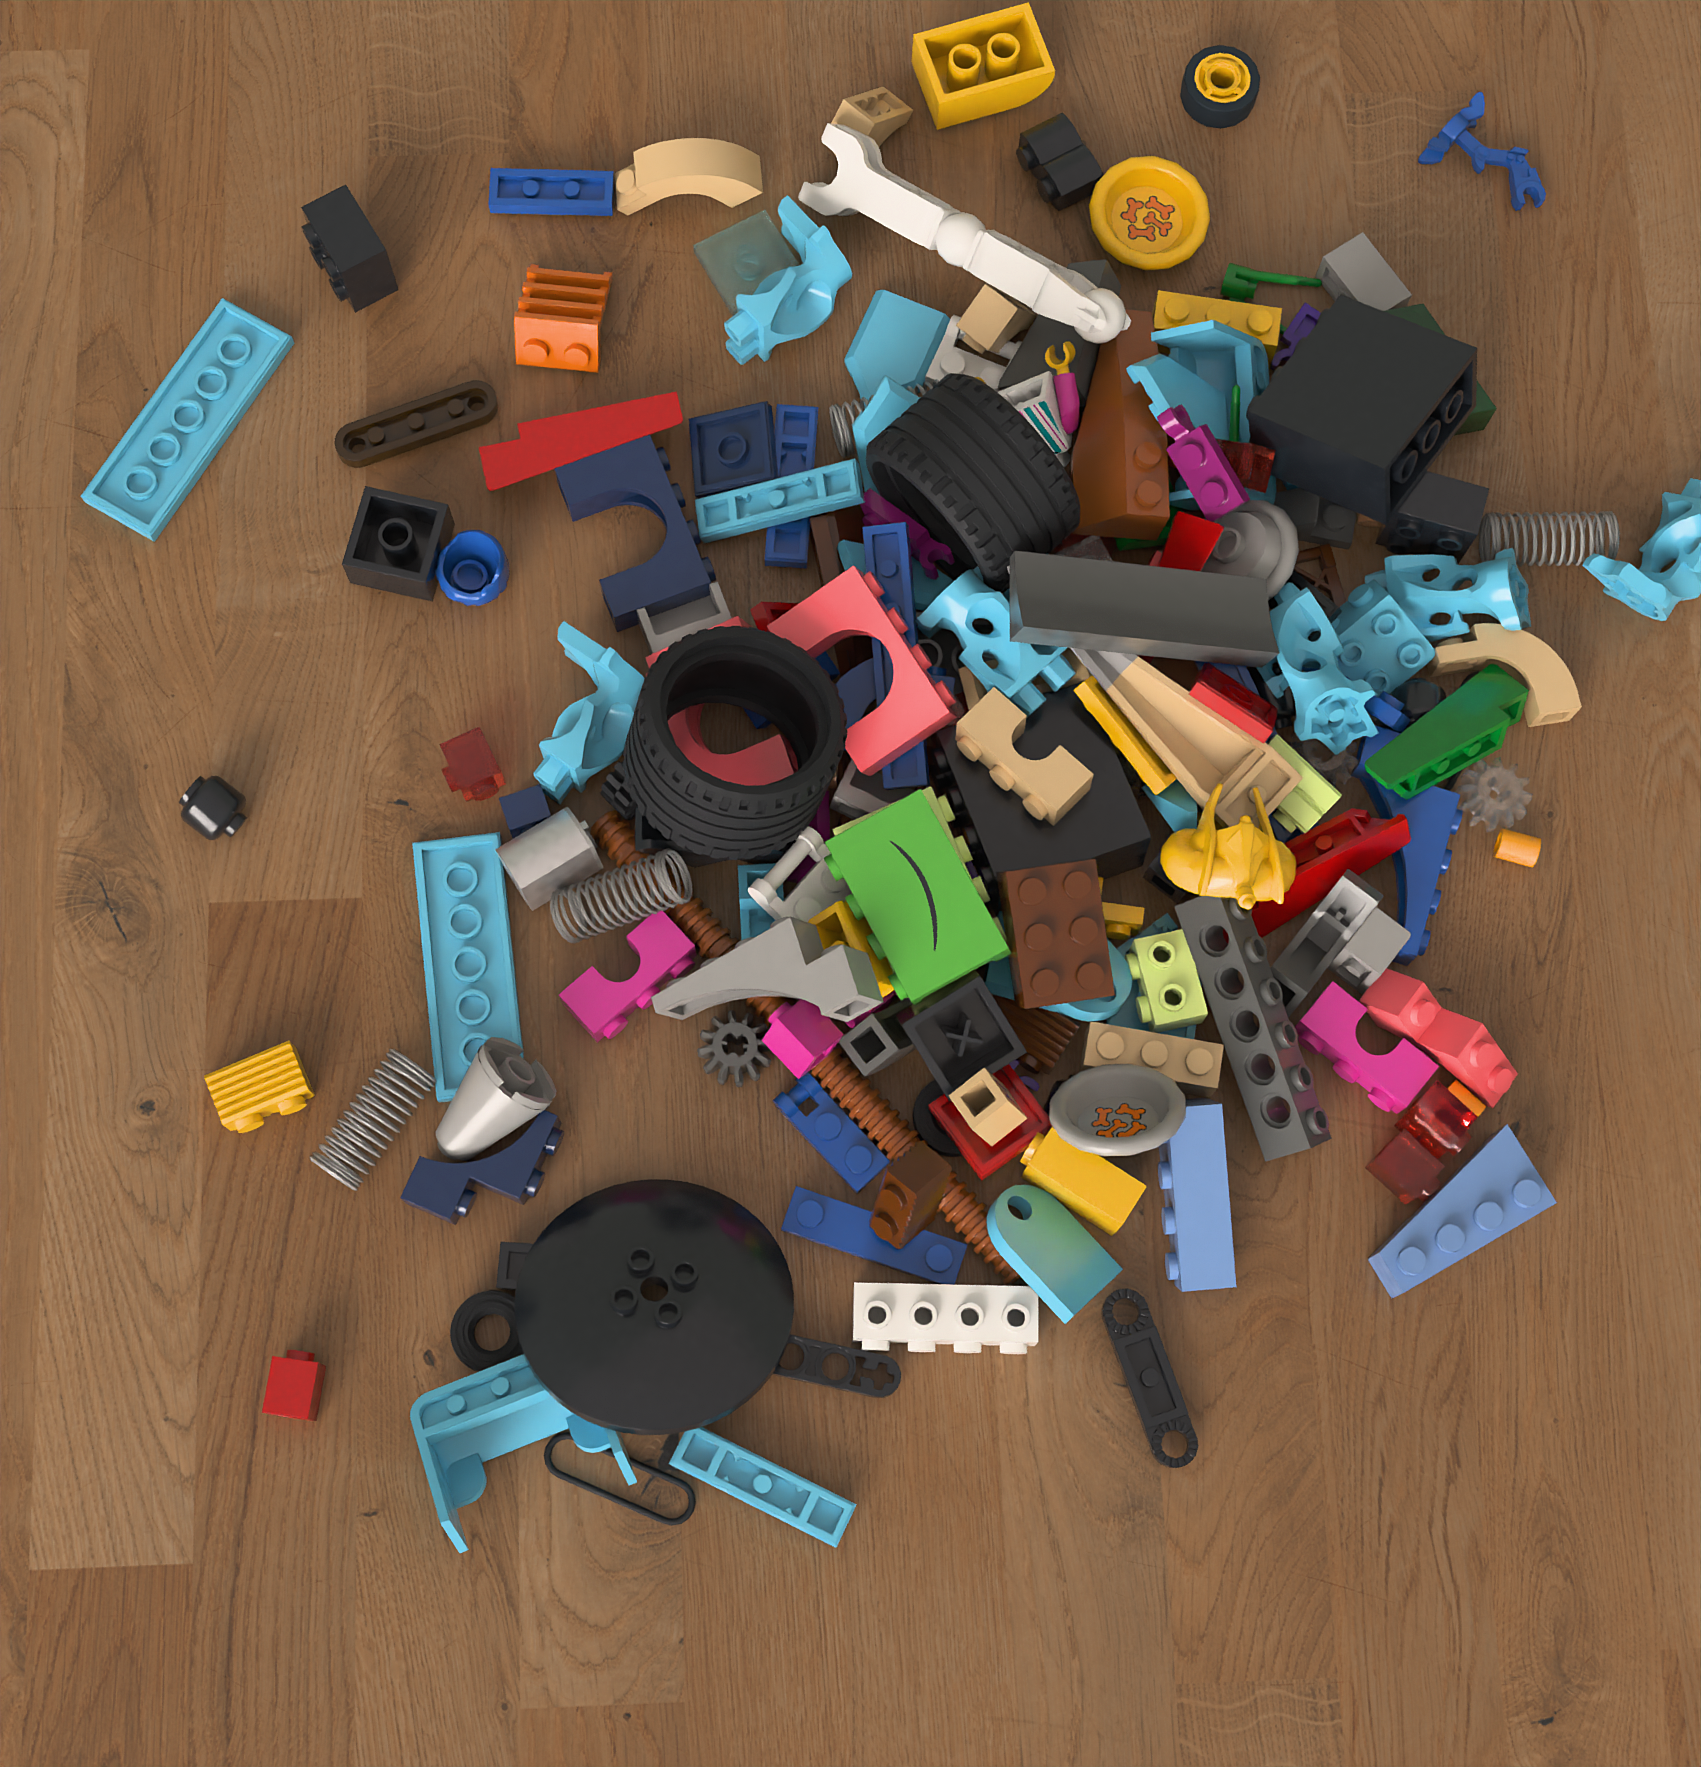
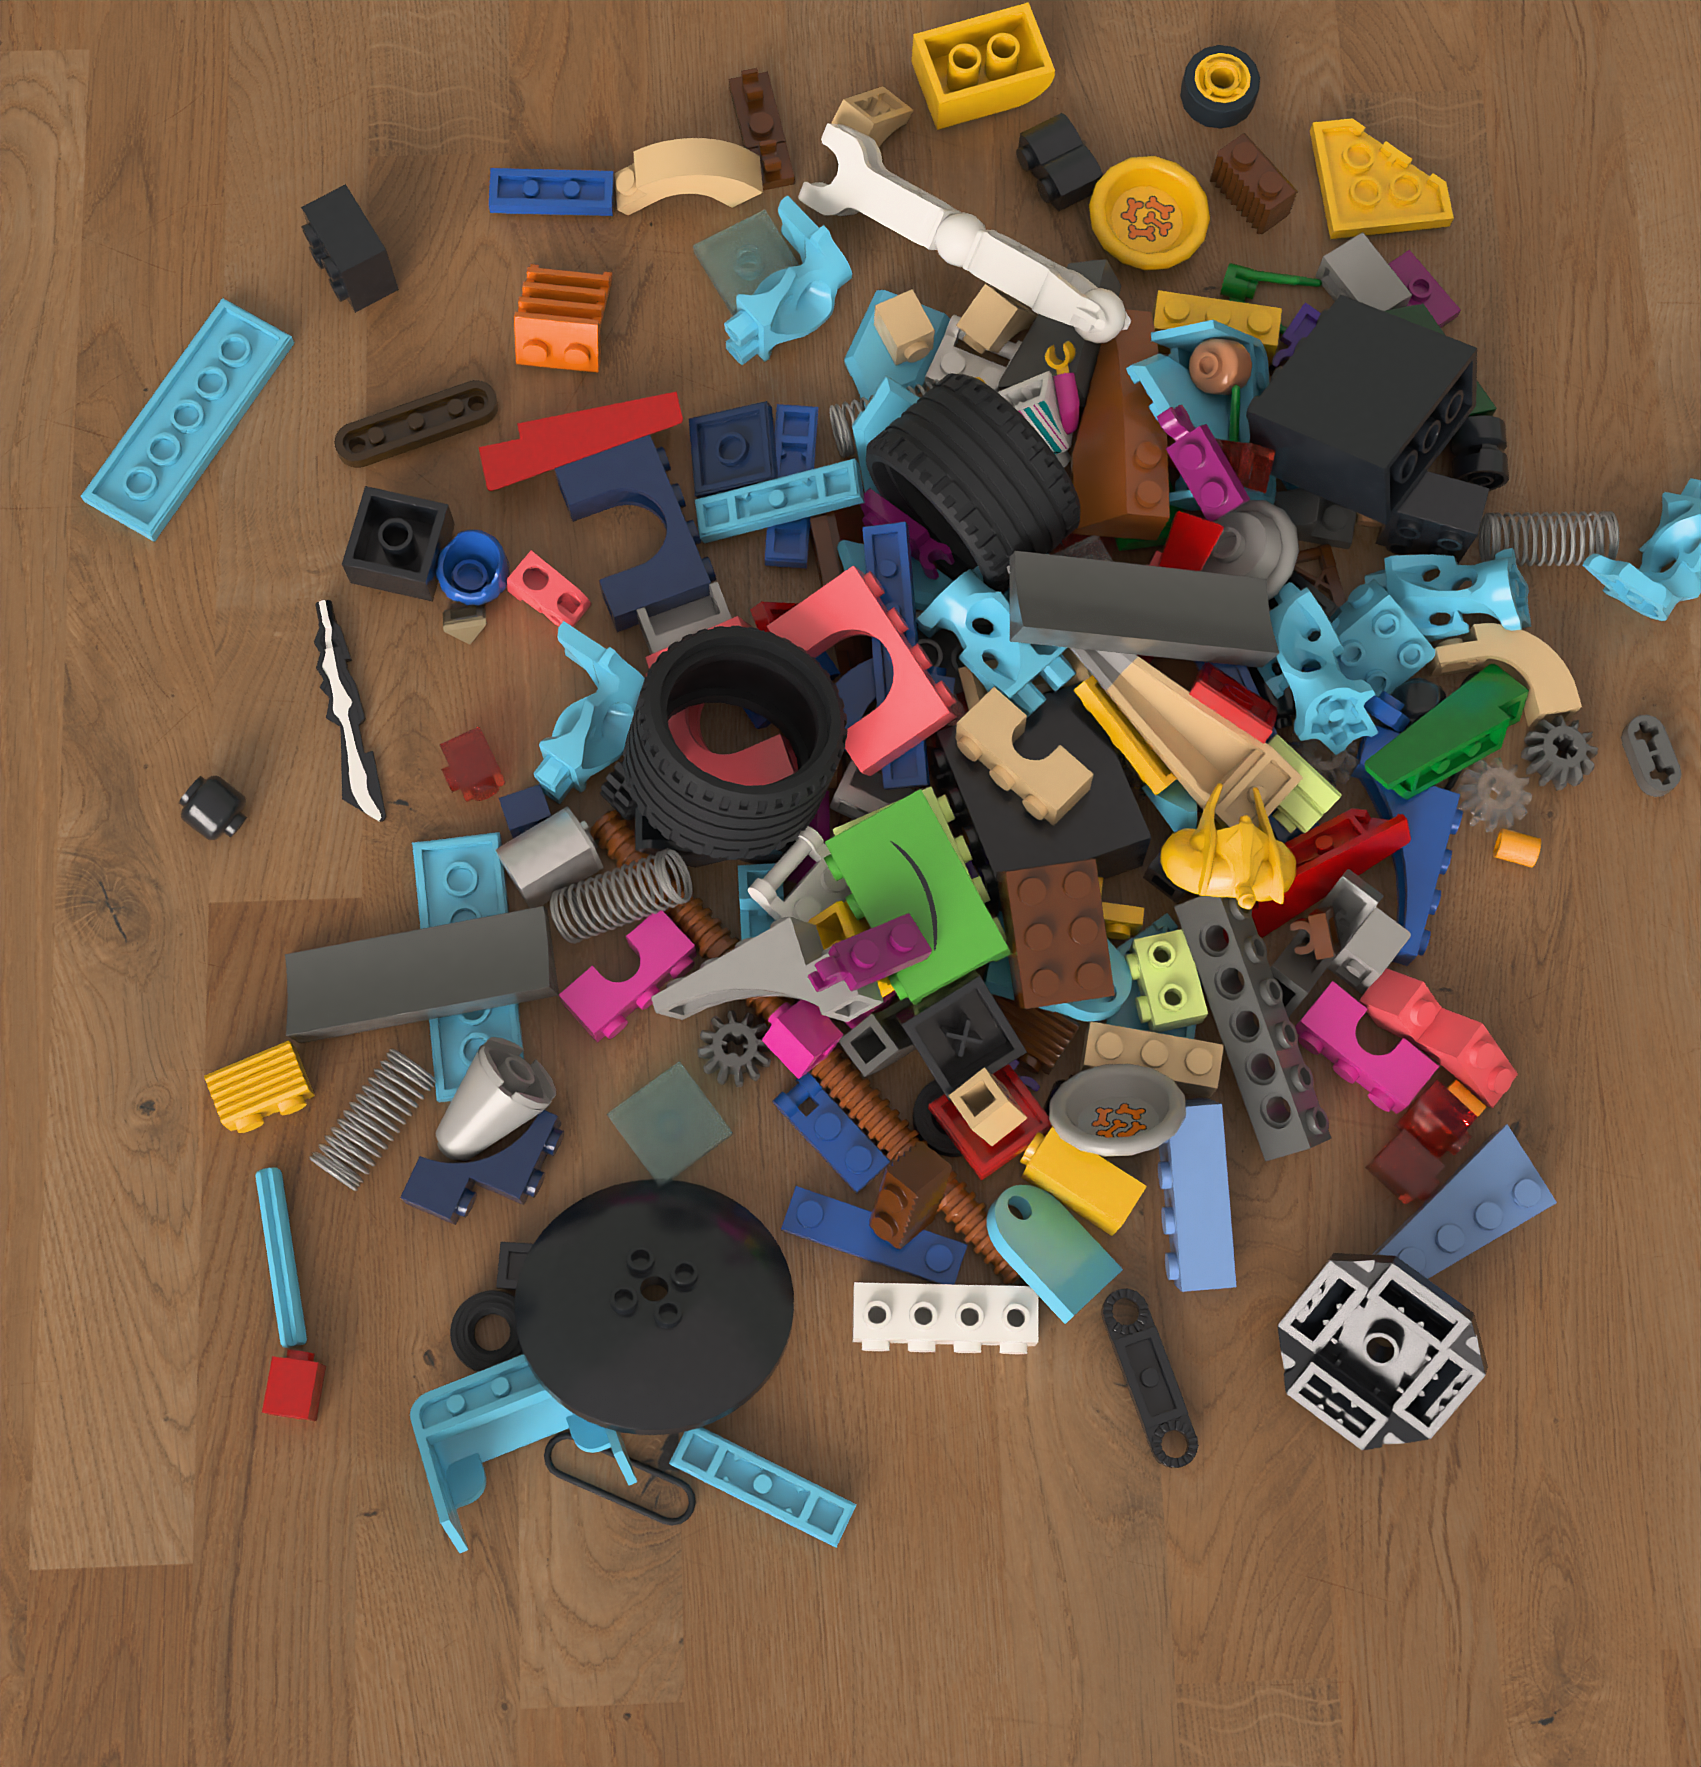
(281, 1257): none -> medium azure axle
(345, 709): none -> black sword
(420, 975): none -> dark grey arch
(465, 622): none -> dark tan slope
(547, 591): none -> coral leg
(669, 1124): none -> clear light blue plate
(762, 126): none -> reddish brown plate
(812, 1372): black beam -> none
(872, 955): none -> magenta plate
(904, 328): none -> tan brick
(1219, 366): none -> nougat head
(1253, 184): none -> reddish brown brick
(1322, 931): none -> reddish brown tile
(1369, 1389): none -> piece
(1373, 184): none -> yellow plate
(1424, 288): none -> magenta plate
(1480, 452): none -> black wheel
(1521, 176): blue piece -> none
(1575, 754): none -> dark grey gear
(1655, 754): none -> dark grey beam

